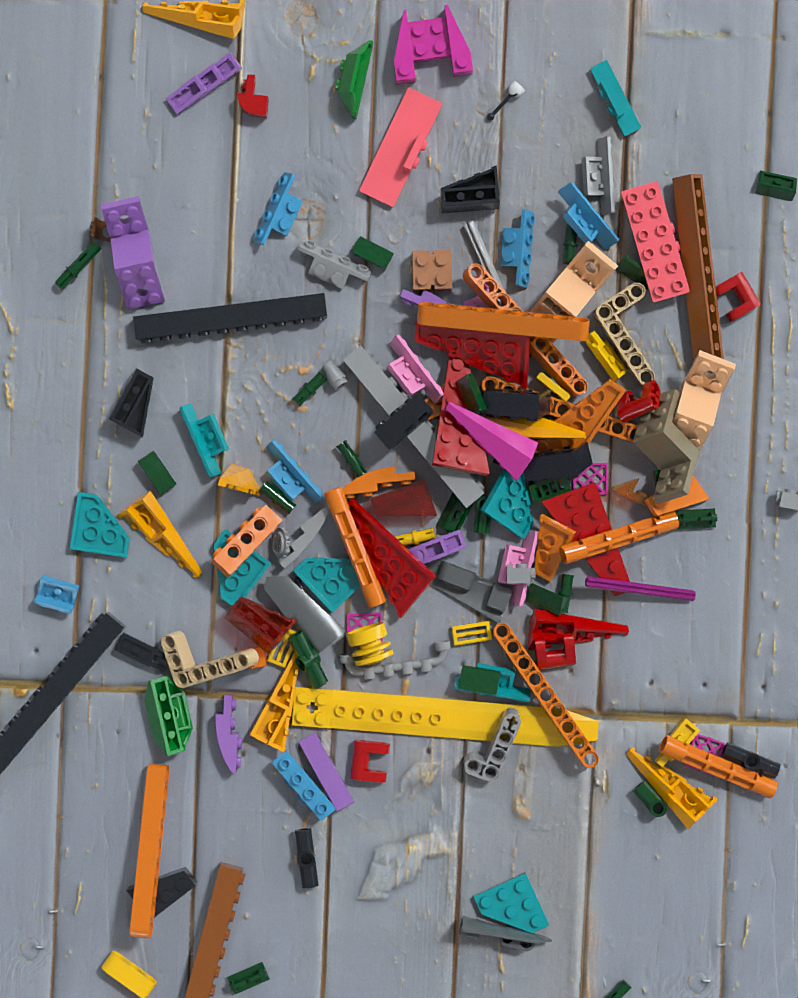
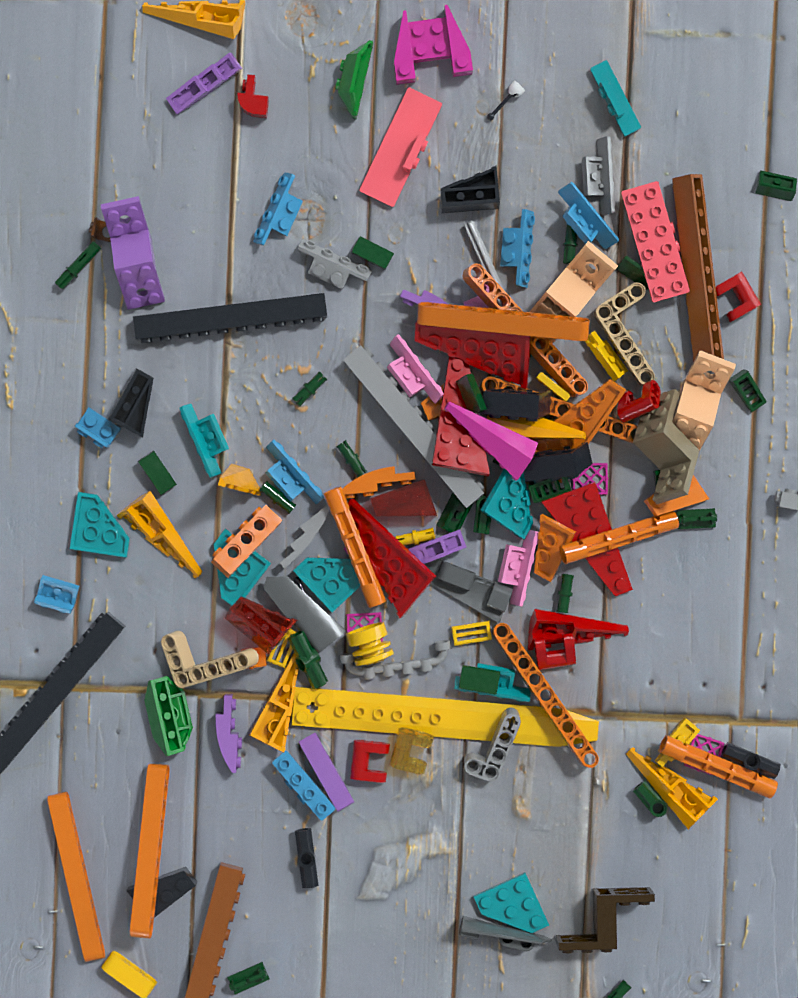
(76, 876): none -> orange beam
(98, 428): none -> dark azure bracket
(139, 651): black hinge -> none
(281, 543): light grey gear -> none
(335, 376): light grey cone -> none
(401, 753): none -> clear yellow connector
(403, 421): black wedge -> none
(432, 270): nougat piece -> none
(520, 574): light grey brick -> none
(546, 599): dark green slope -> none
(604, 919): none -> dark brown bracket
(626, 489): clear orange slope -> none
(639, 588): magenta axle -> none
(742, 393): none -> dark green slope

